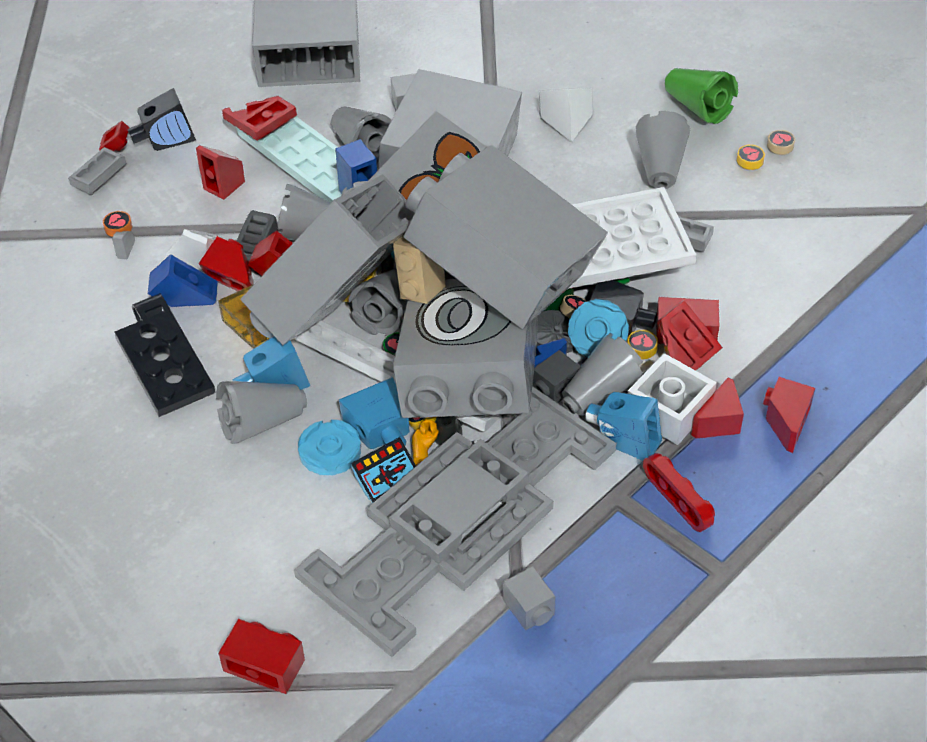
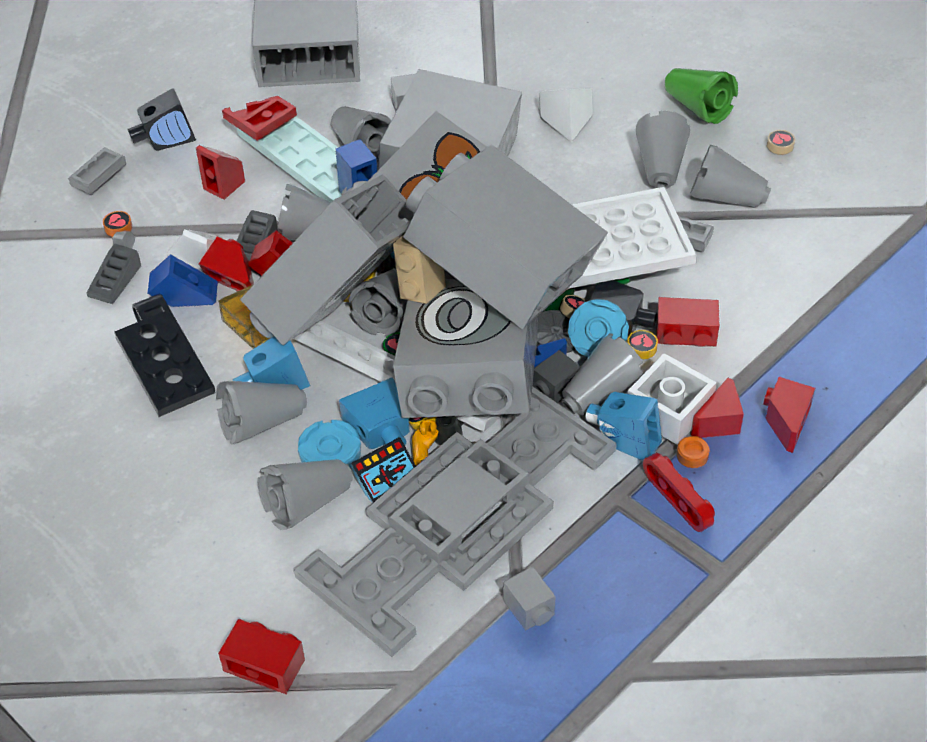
(115, 137): red plate -> none
(117, 257): none -> dark grey slope
(301, 488): none -> light grey cone
(687, 337): red wing -> none
(693, 452): none -> orange tile
(729, 180): none -> light grey cone
(750, 157): tile -> none

